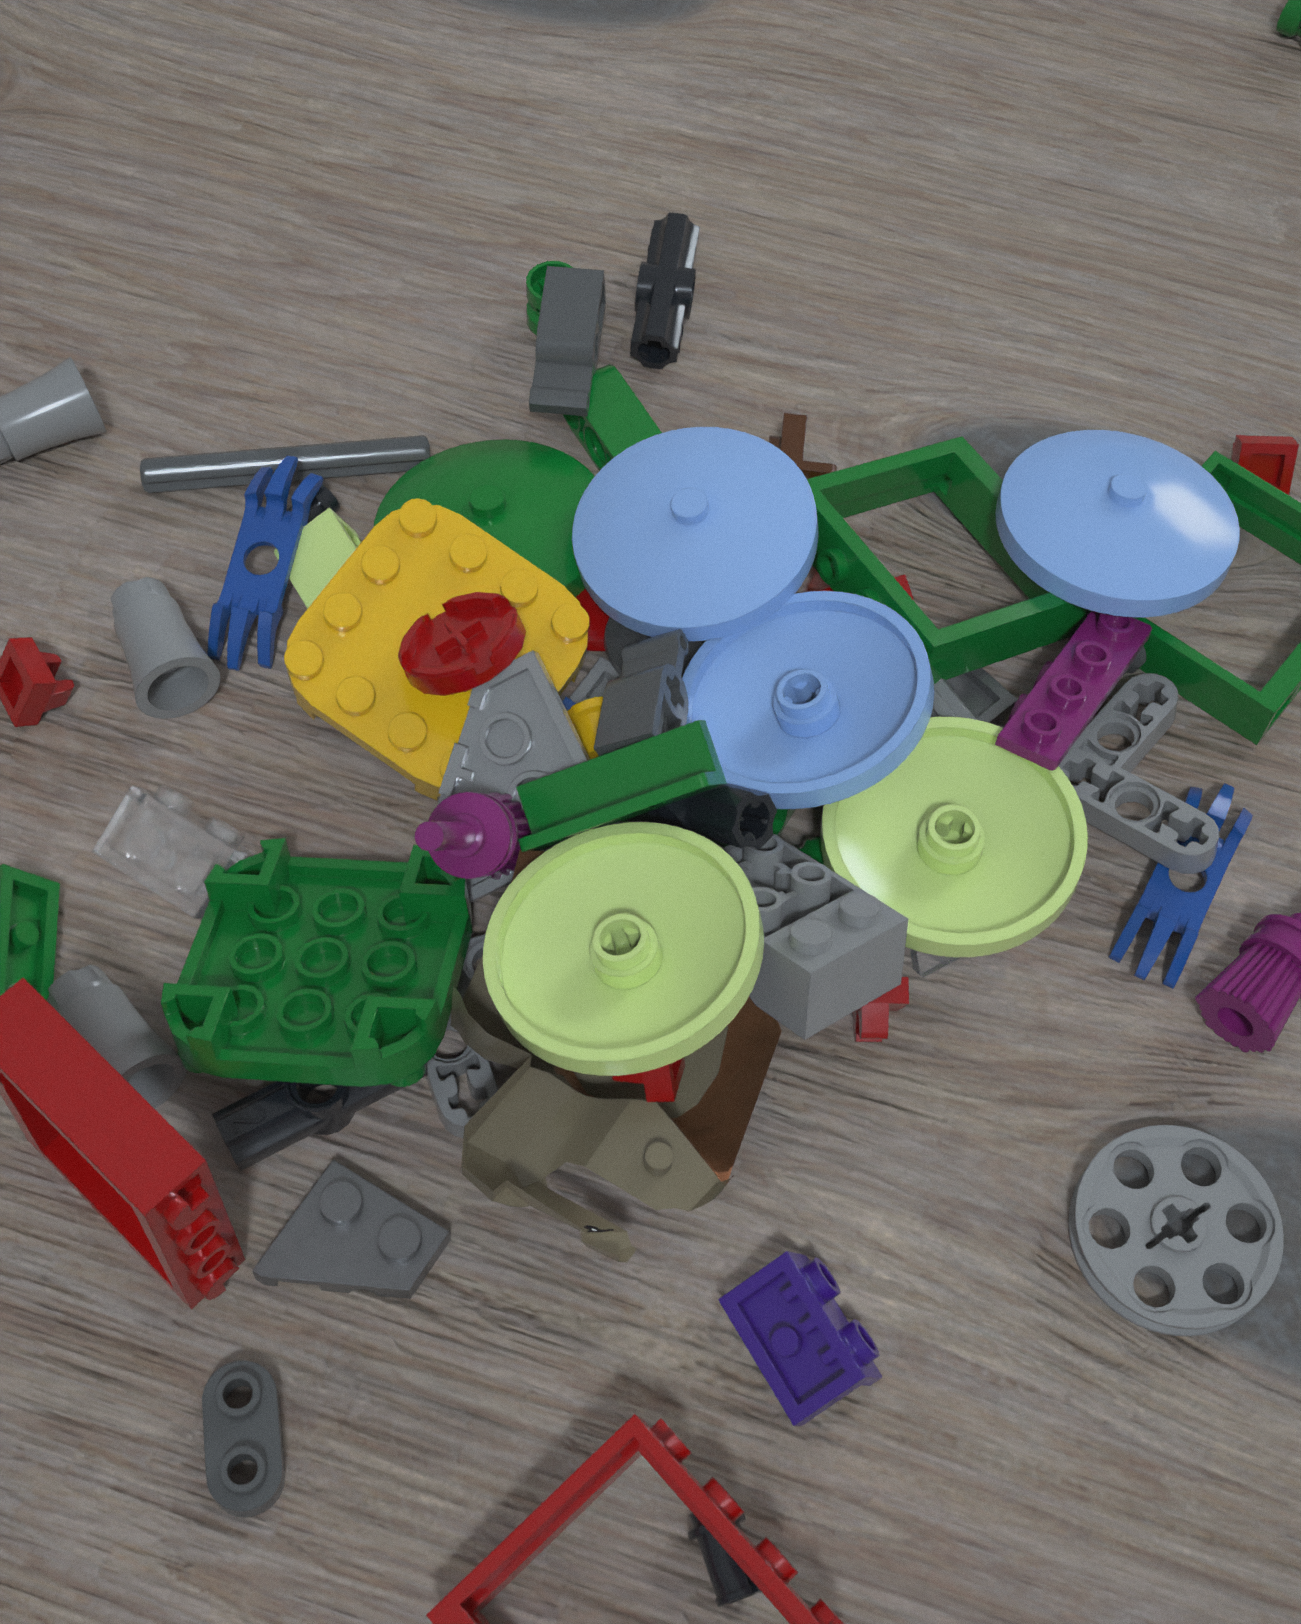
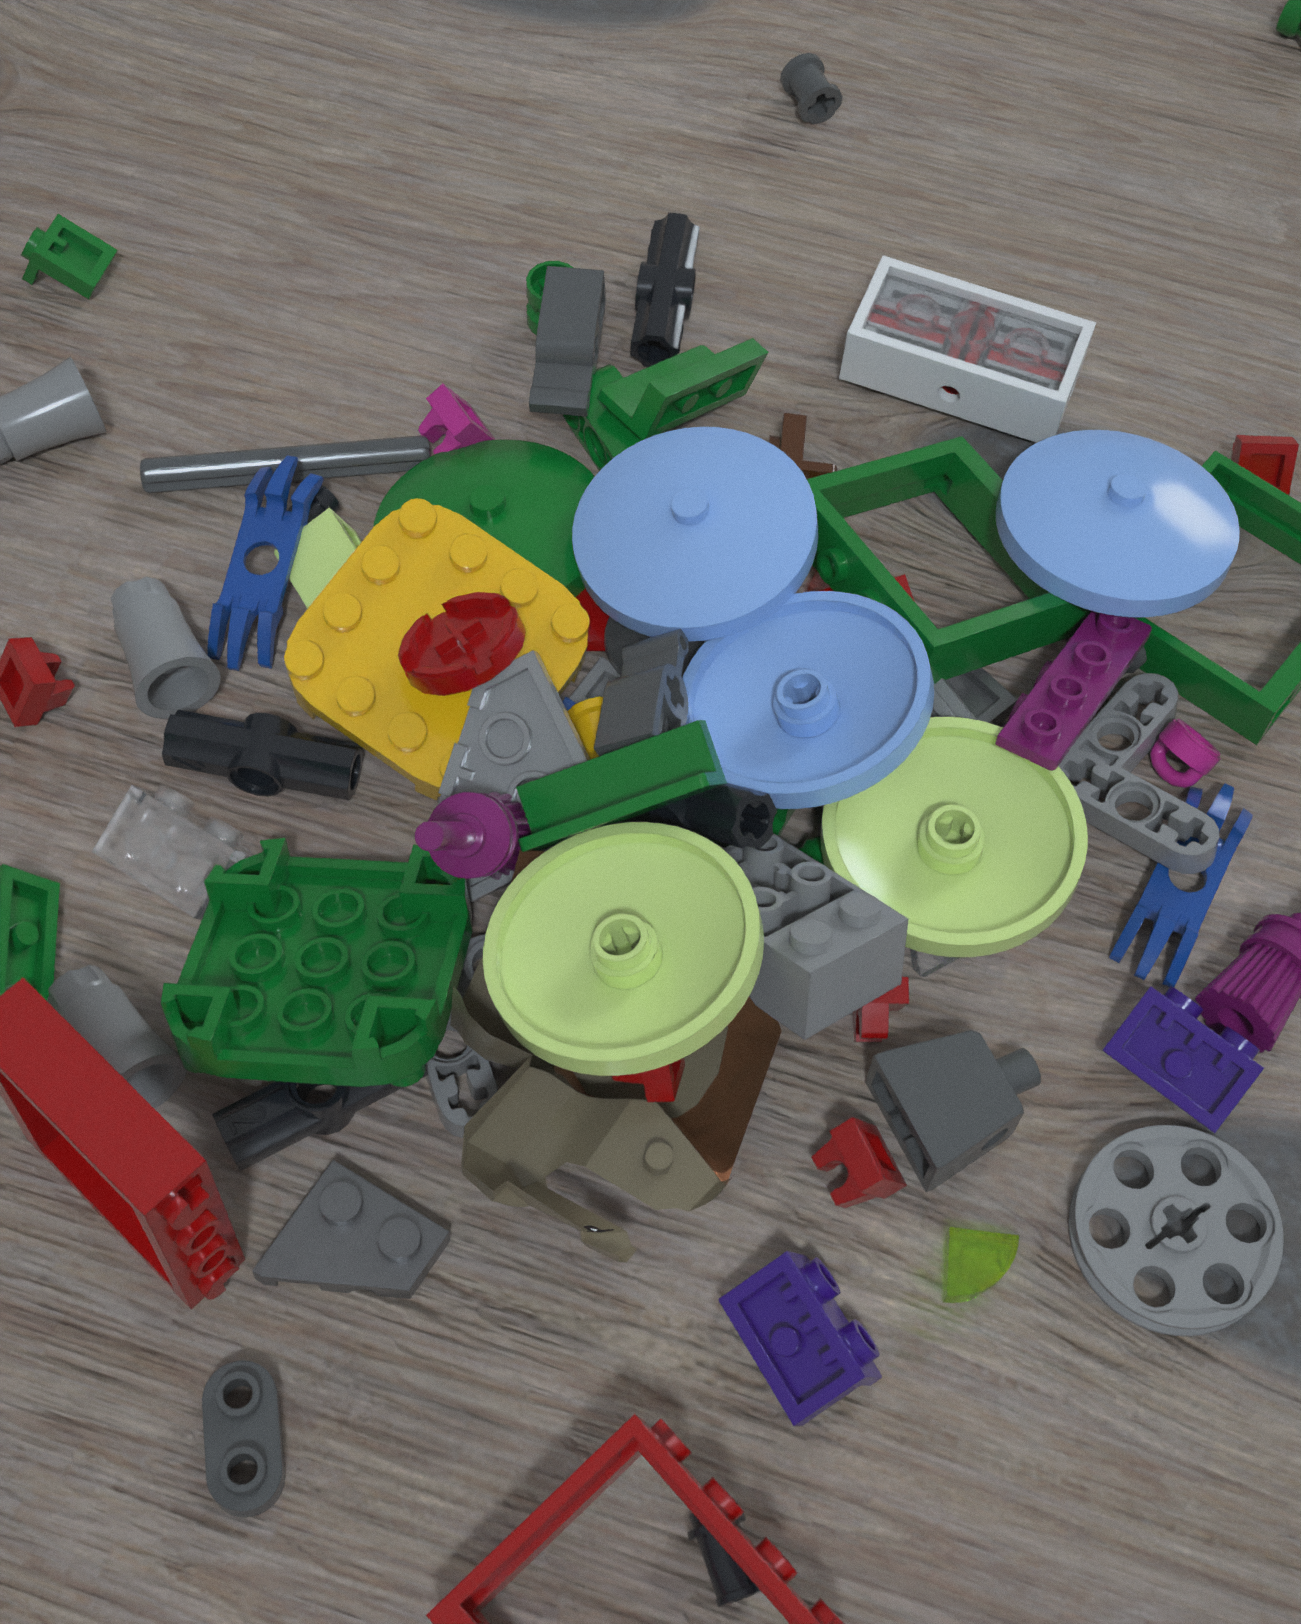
(68, 256): none -> green bracket
(262, 754): none -> black piece
(454, 418): none -> dark pink tile
(682, 387): none -> green panel
(806, 81): none -> dark grey bush
(867, 1160): none -> red tile
(950, 1100): none -> dark grey torso
(965, 350): none -> brick
(975, 1262): none -> clear neon green tile
(1184, 1057): none -> dark purple bracket
(1189, 747): none -> dark pink tile

